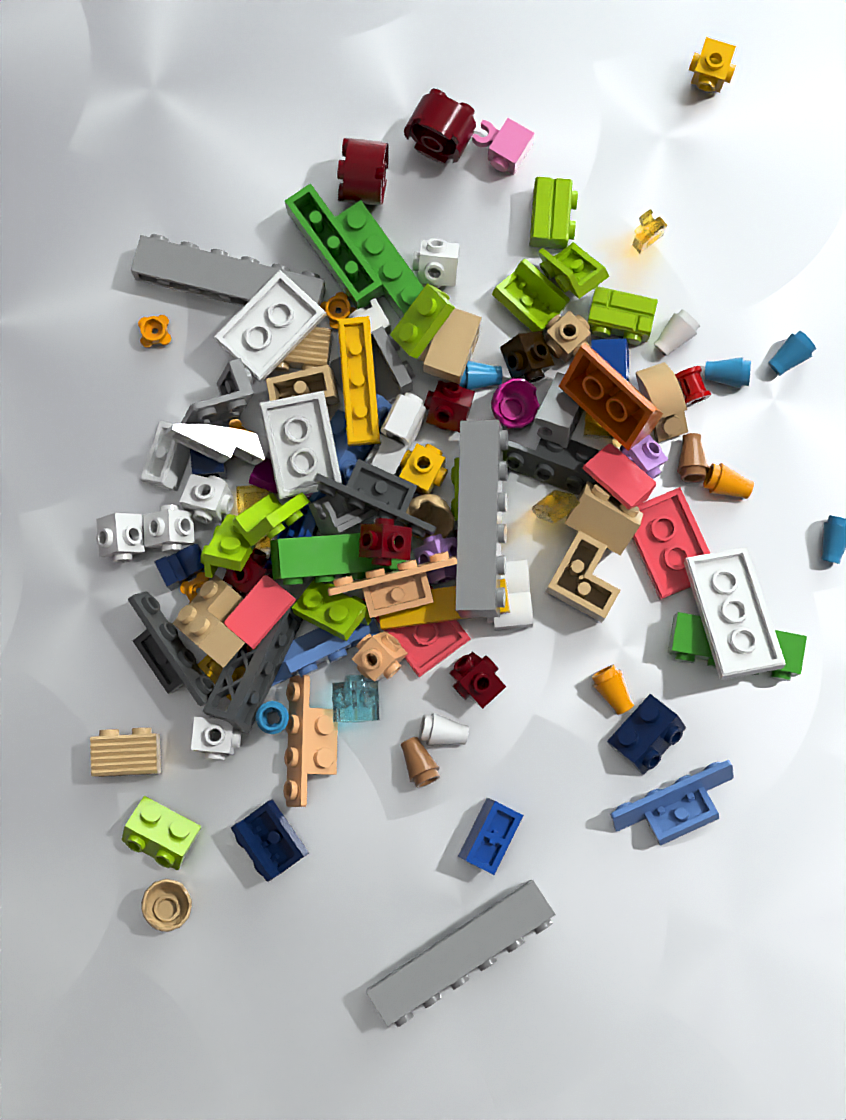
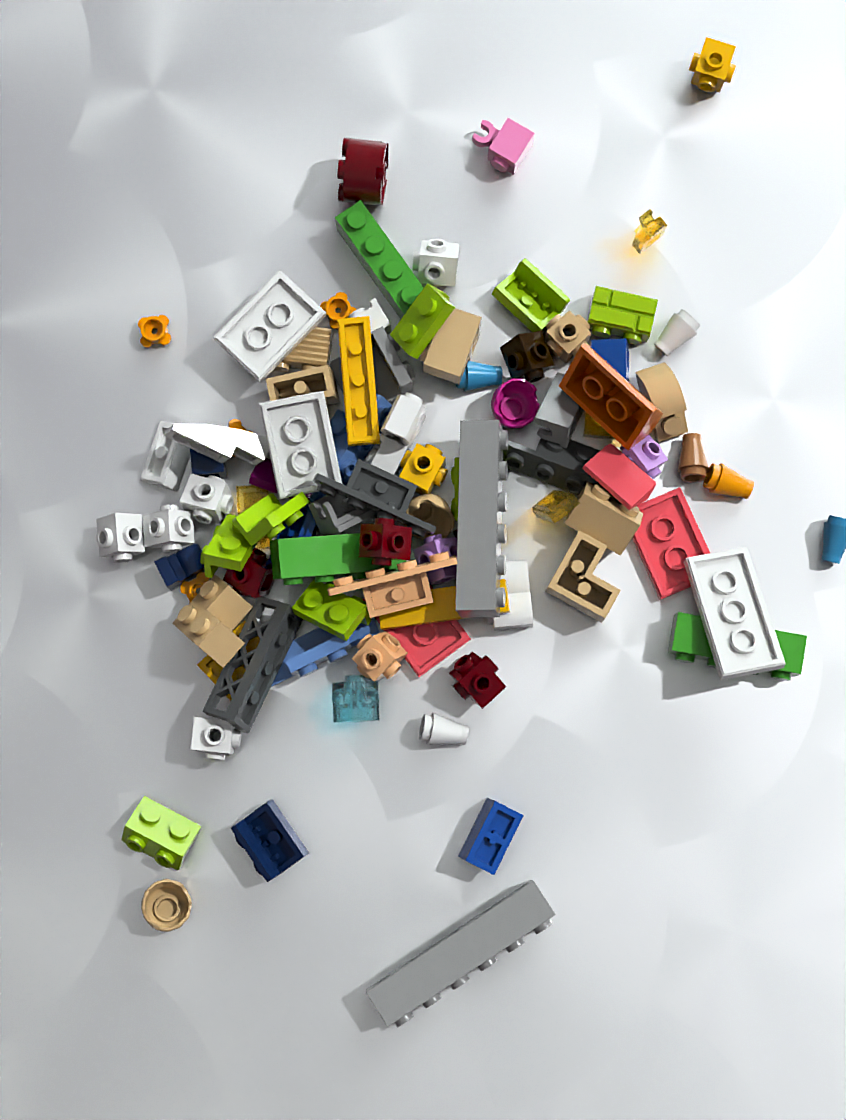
(125, 754): tan brick -> none
(166, 653): dark grey bracket -> none
(213, 272): light grey brick -> none
(235, 394): light grey bracket -> none
(259, 611): coral slope -> none
(263, 713): dark azure cone -> none
(310, 742): light nougat bracket -> none
(334, 247): bright green brick -> none
(419, 763): medium nougat cone -> none
(441, 126): dark red brick -> none
(448, 405): dark red brick -> none
(551, 213): lime brick -> none
(573, 269): lime bracket -> none
(613, 689): light orange cone -> none
(647, 734): dark blue bracket -> none
(677, 808): medium blue bracket -> none
(692, 385): red bush -> none
(731, 372): dark azure cone -> none
(792, 353): dark azure cone -> none

